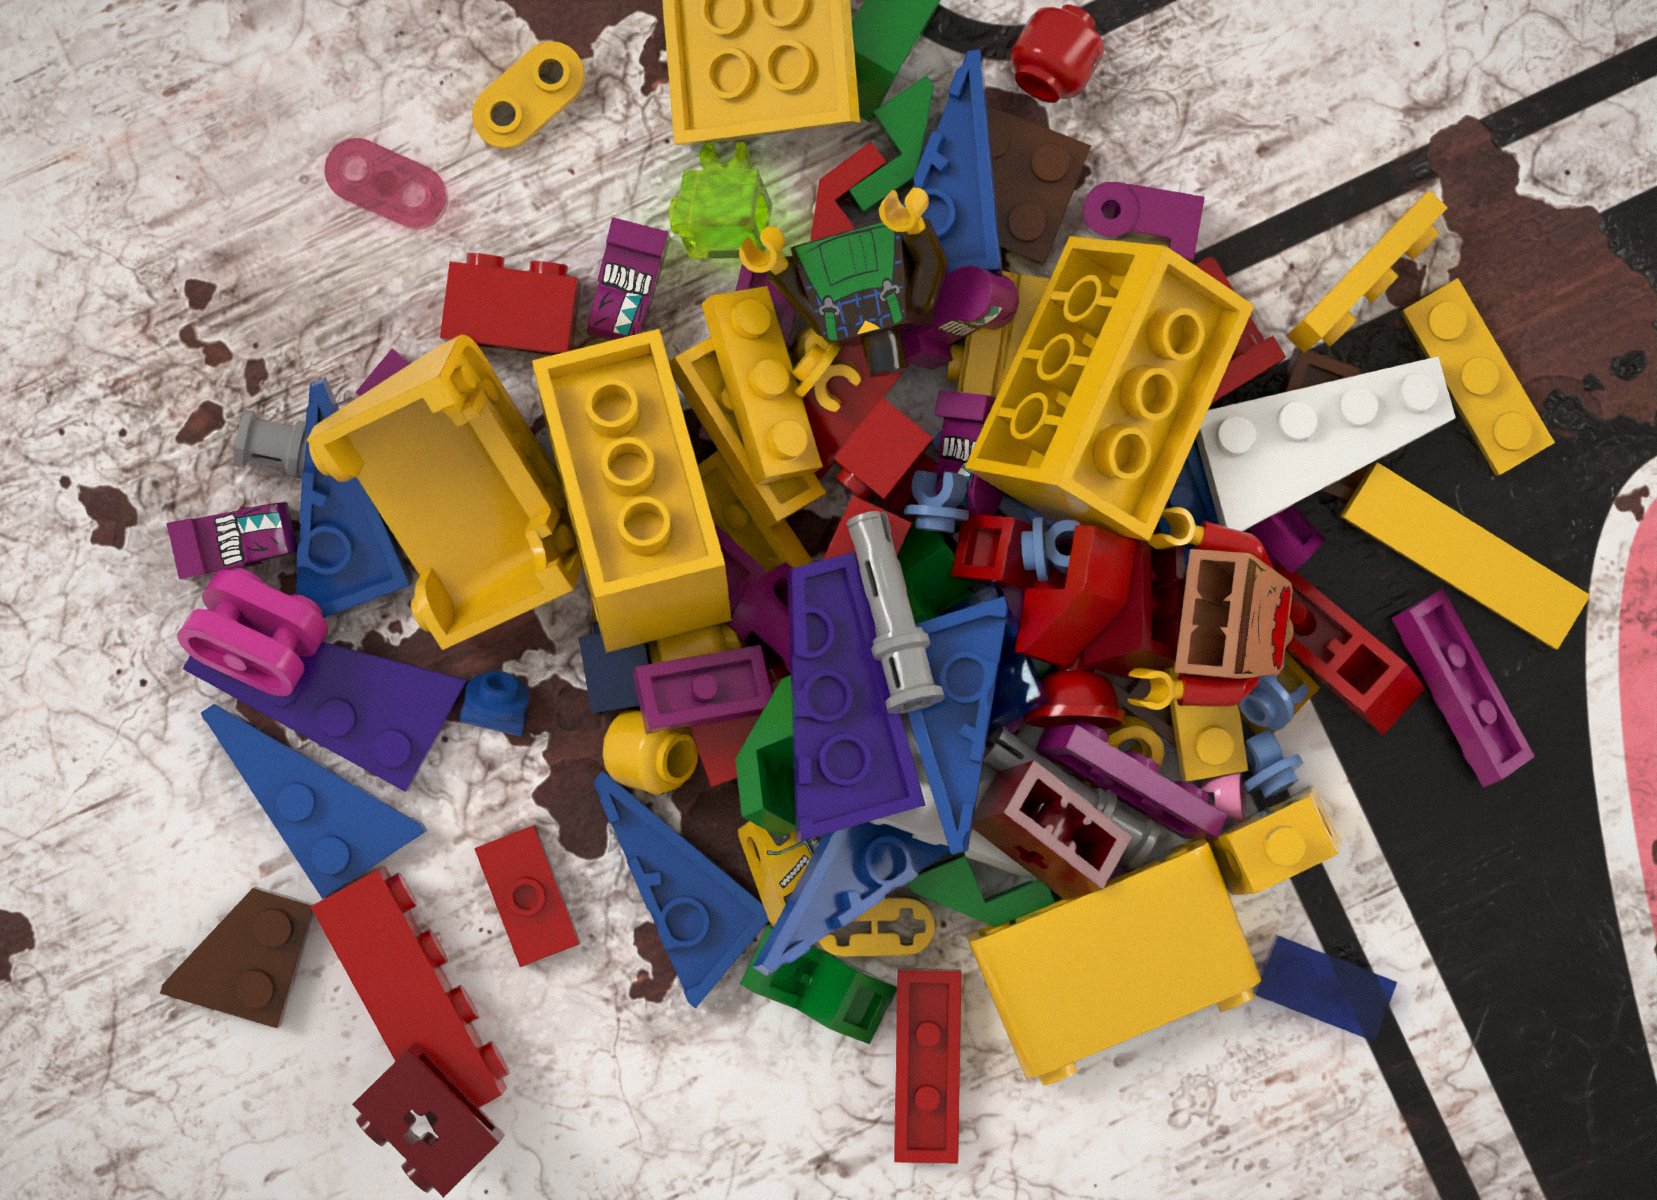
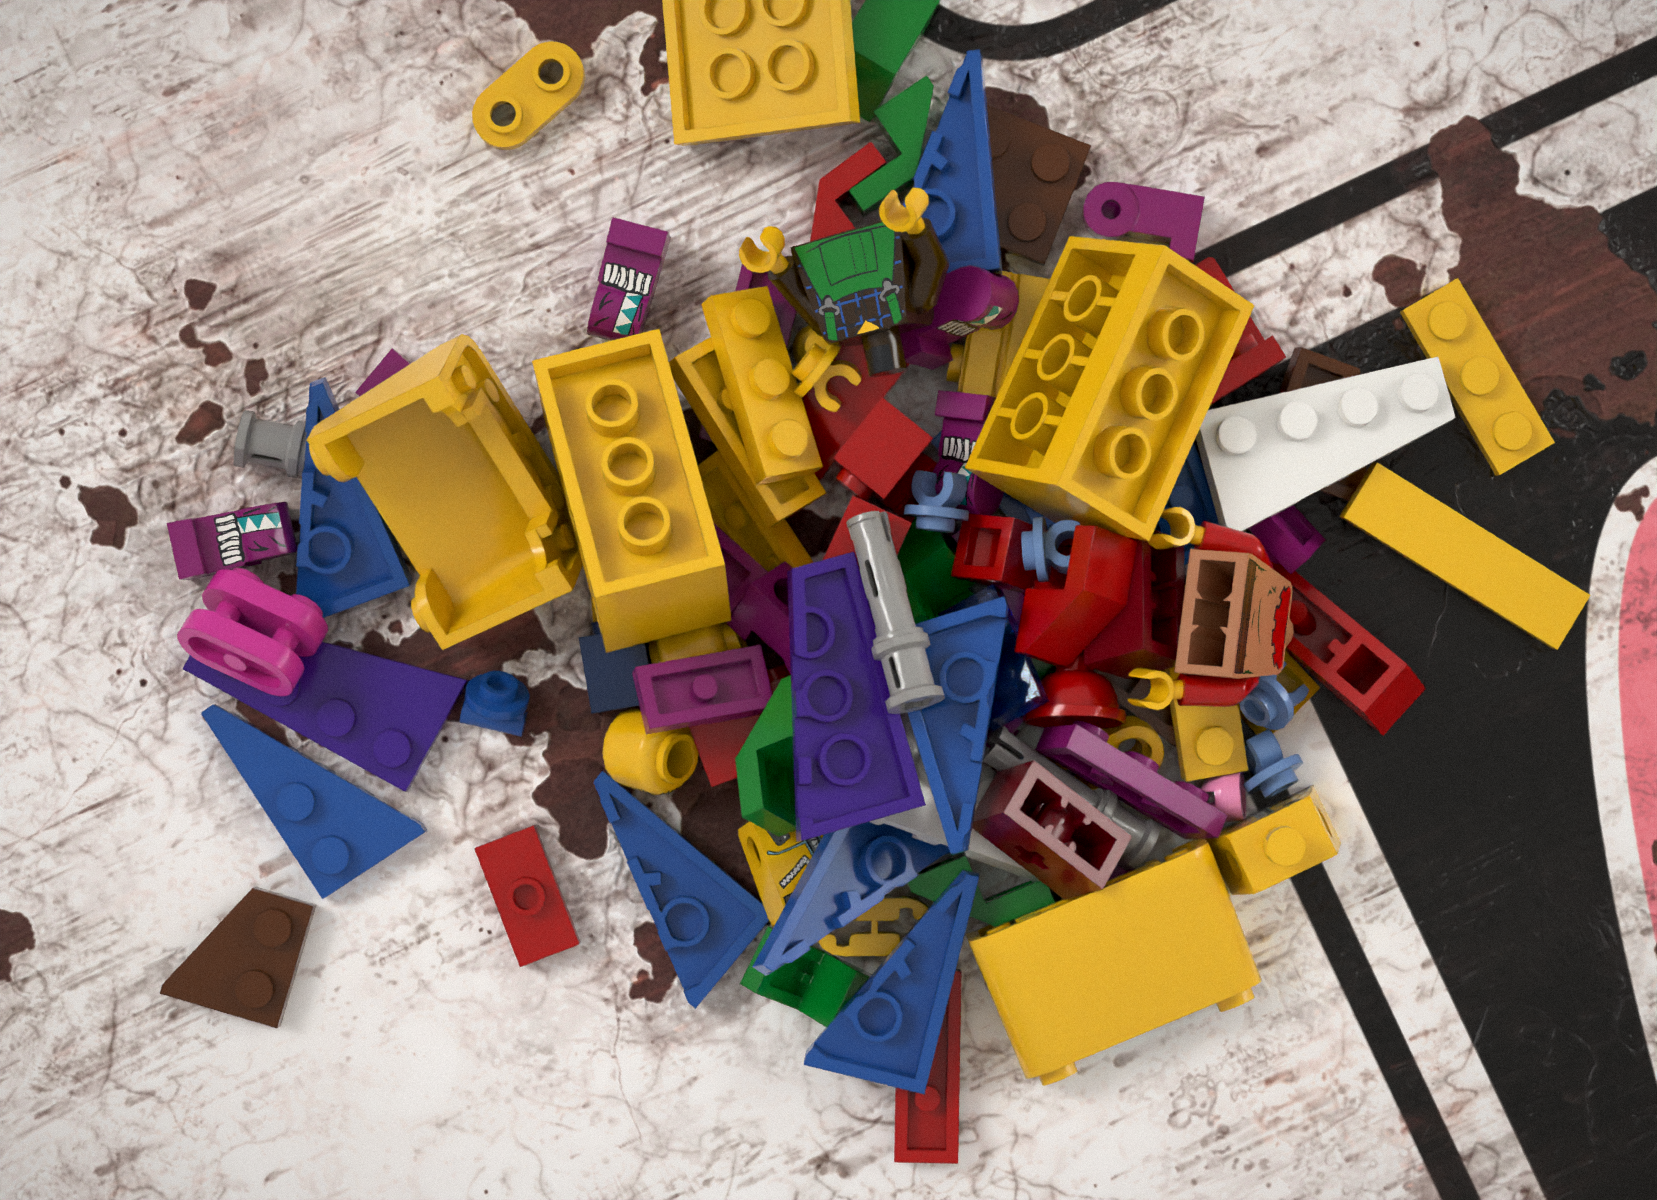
(385, 183): clear pink plate -> none
(404, 985): red brick -> none
(462, 1127): dark red brick -> none
(511, 307): red brick -> none
(720, 205): clear neon green brick -> none
(898, 1013): none -> blue wing
(1056, 53): red head -> none
(1325, 987): clear blue plate -> none
(1370, 275): yellow plate -> none
(1463, 688): magenta plate -> none

